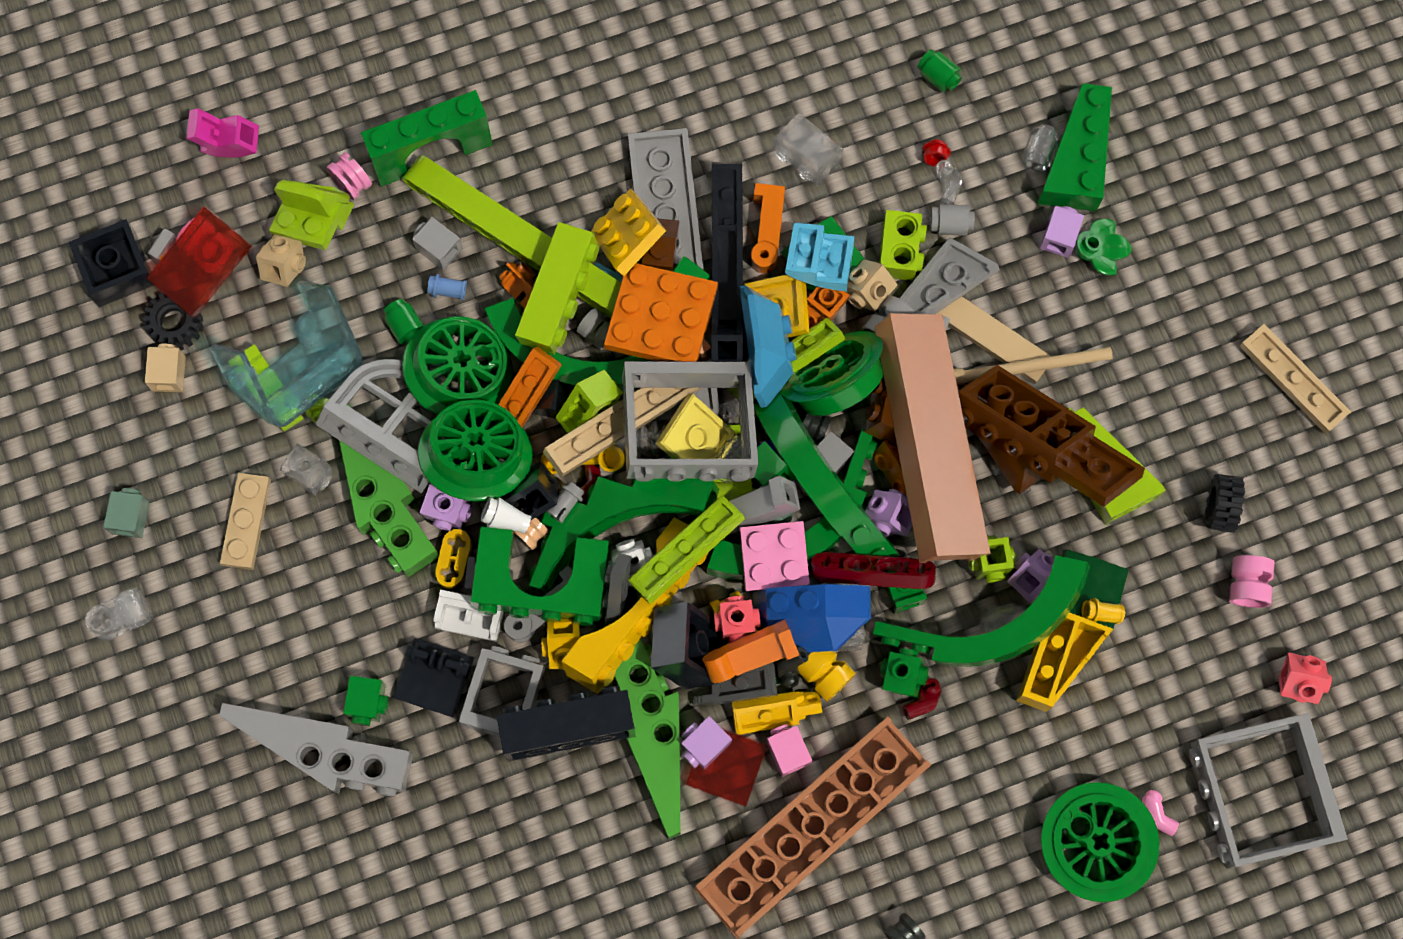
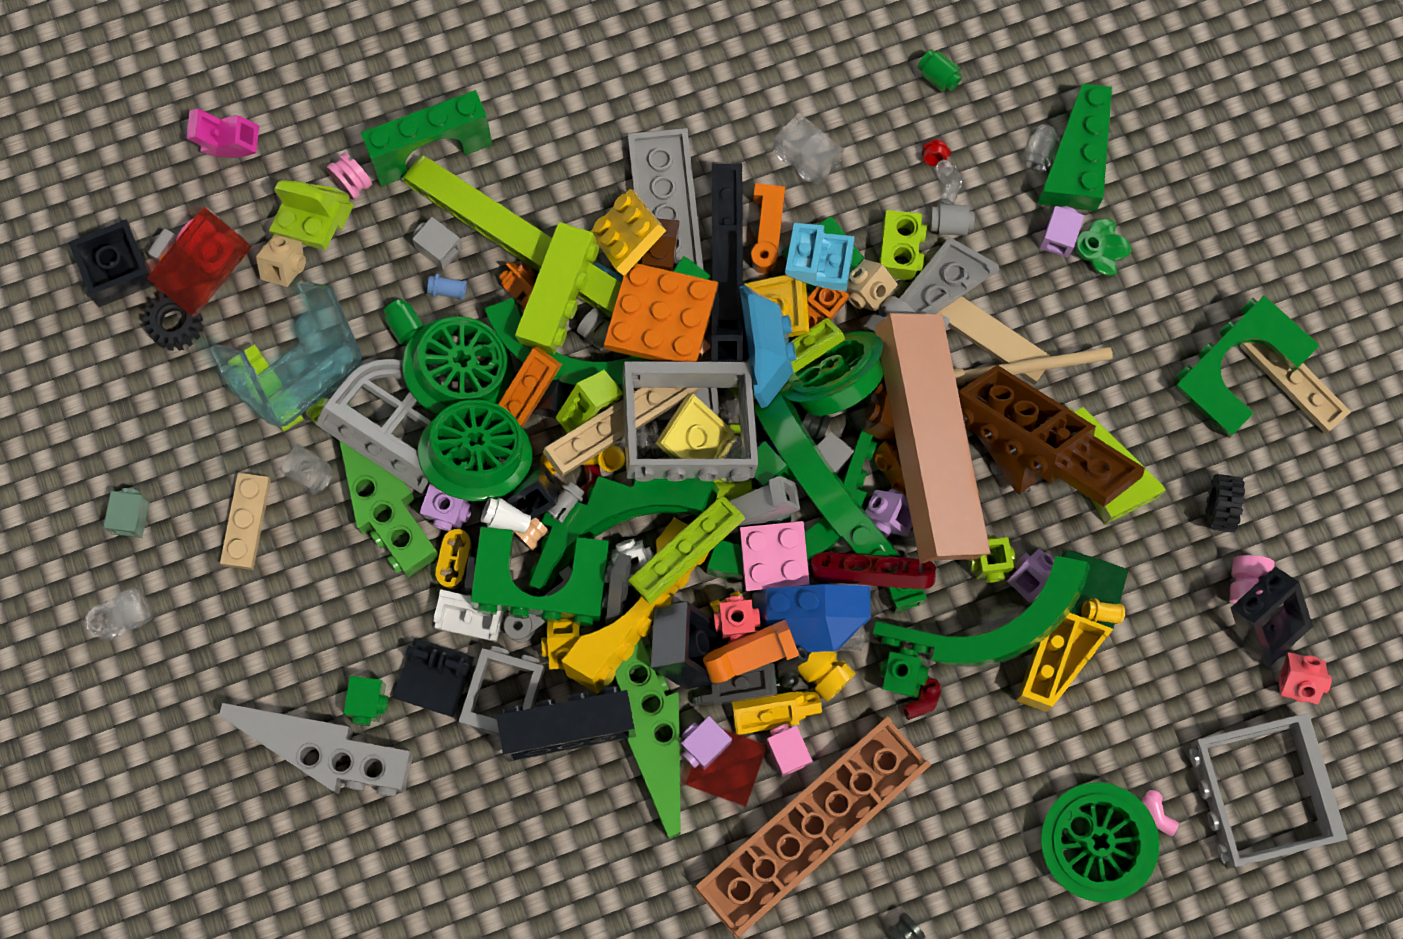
(165, 368): tan brick -> none
(1261, 324): none -> green arch
(1284, 628): none -> black window

